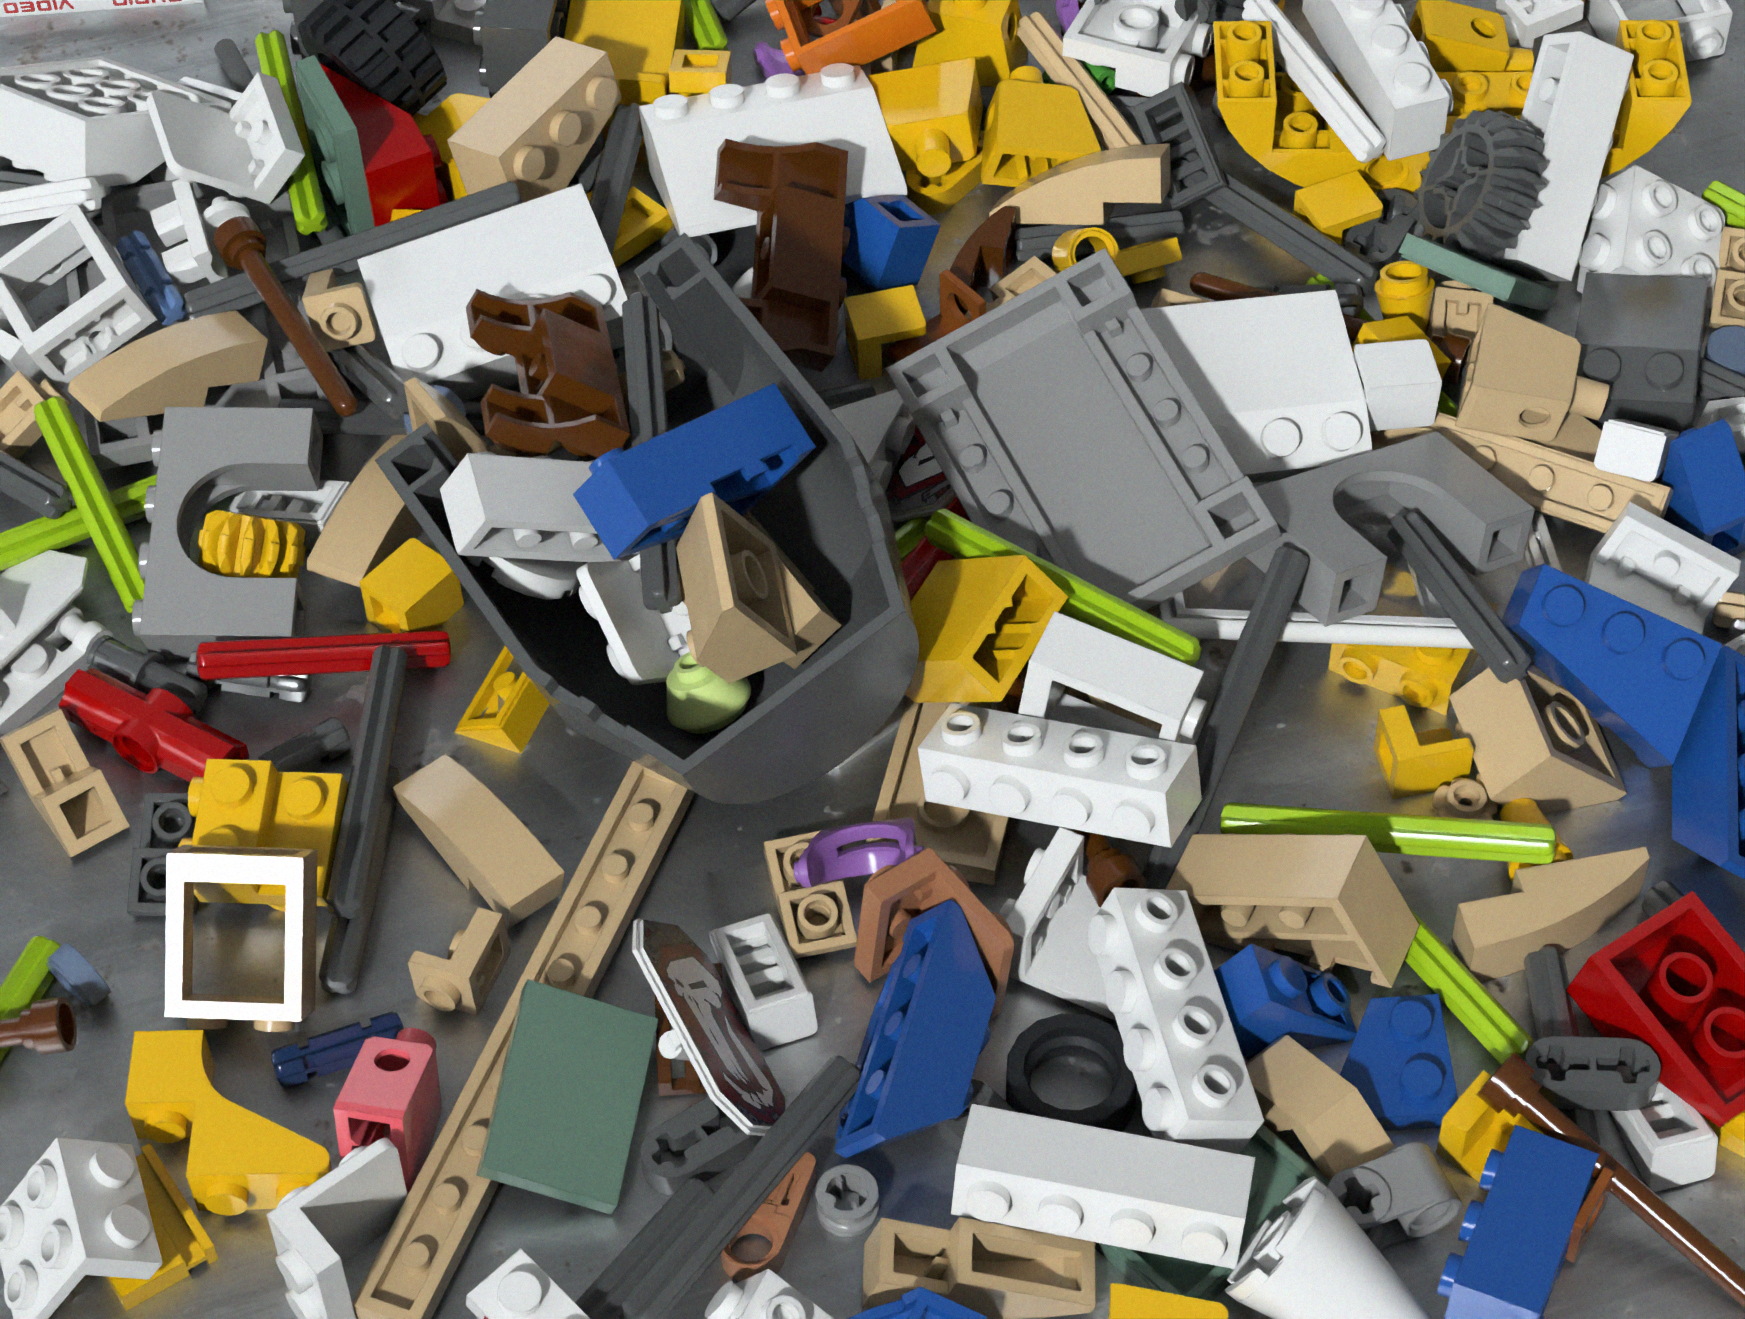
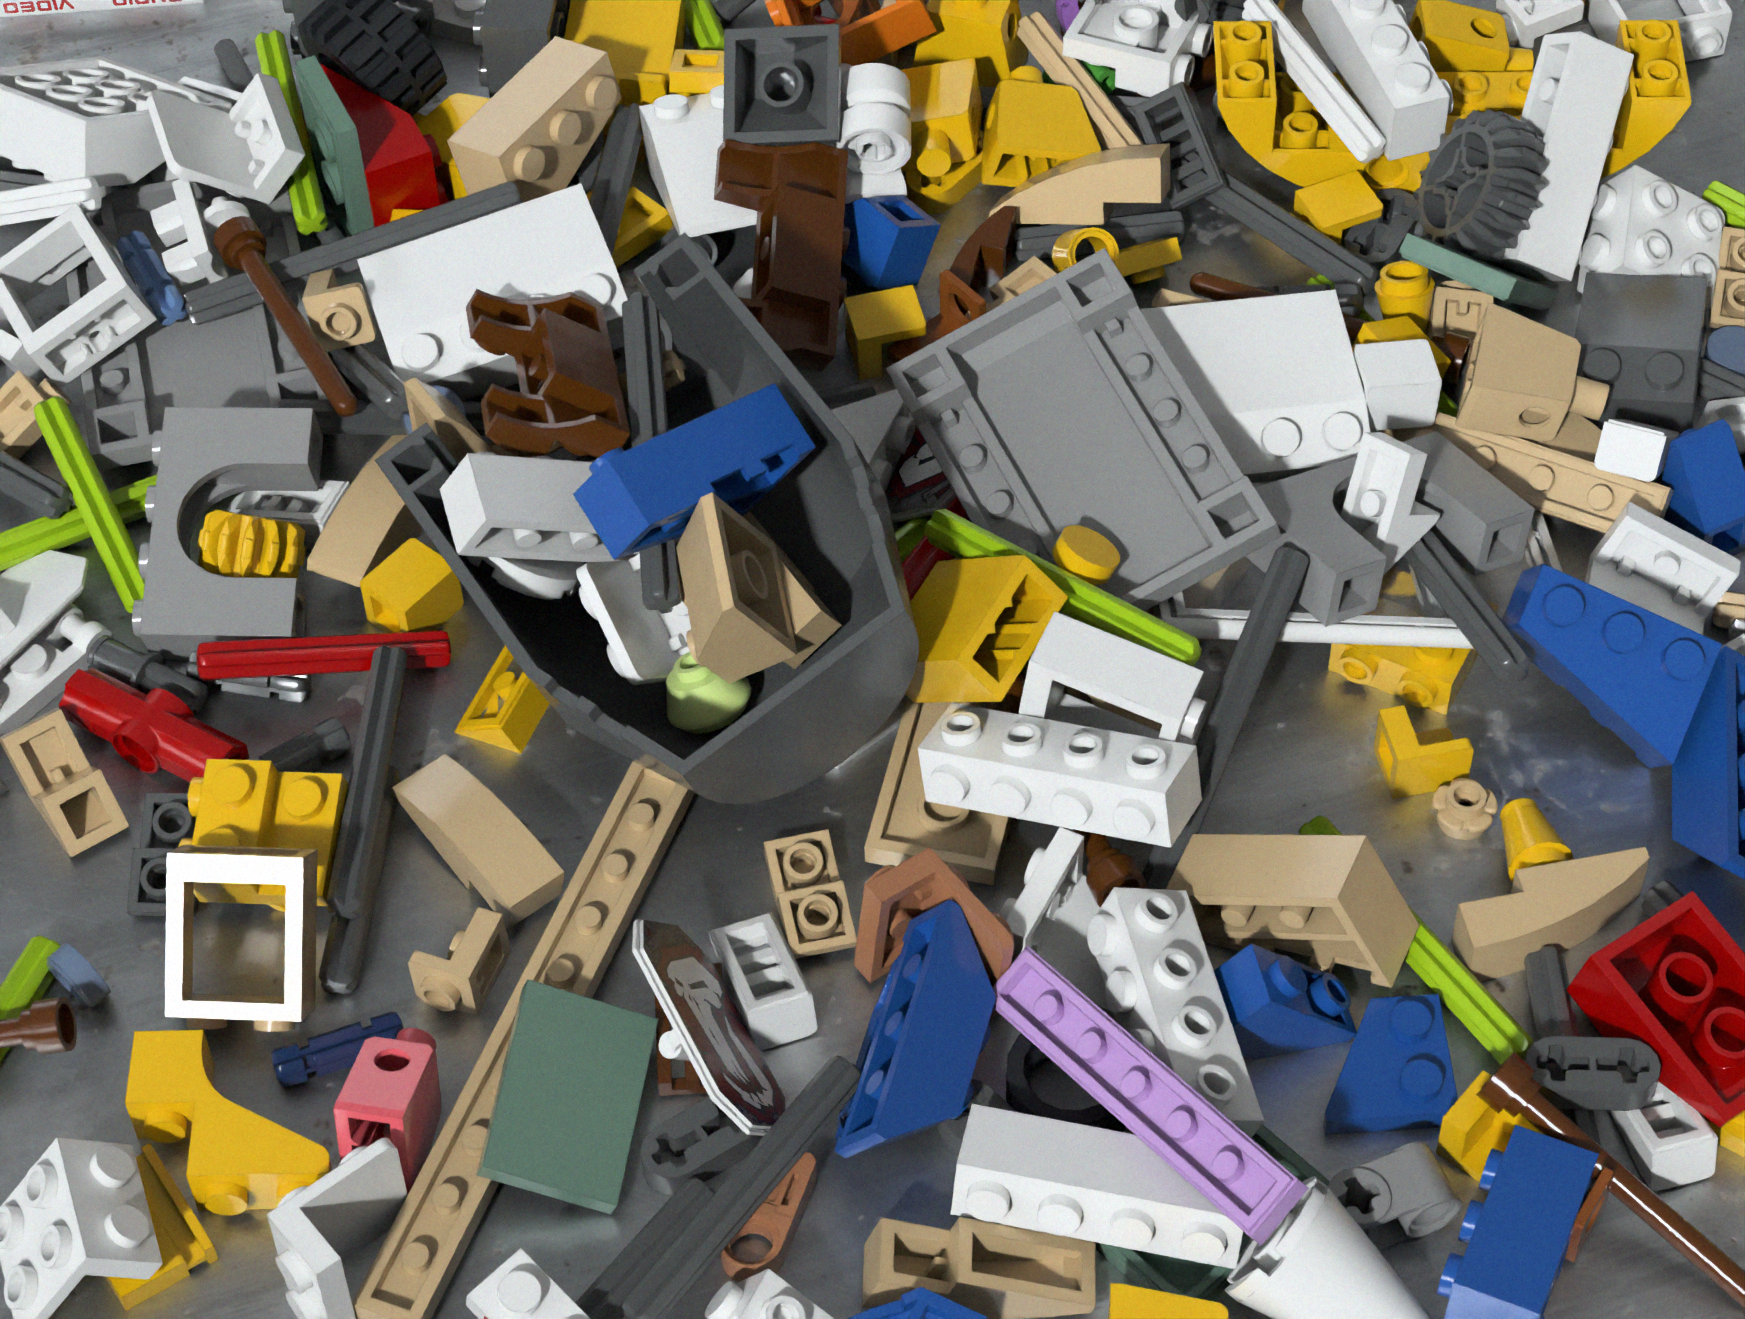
(172, 367): tan slope -> none
(782, 84): none -> dark grey slope
(827, 861): medium lavender helmet -> none
(842, 1179): light grey bush -> none
(875, 118): none -> white wheel
(1086, 554): none -> yellow tile
(1147, 1096): none -> lavender tile
(1319, 1106): tan slope -> none
(1383, 496): none -> white slope
(1401, 832): lime axle -> none
(1535, 743): tan slope -> none

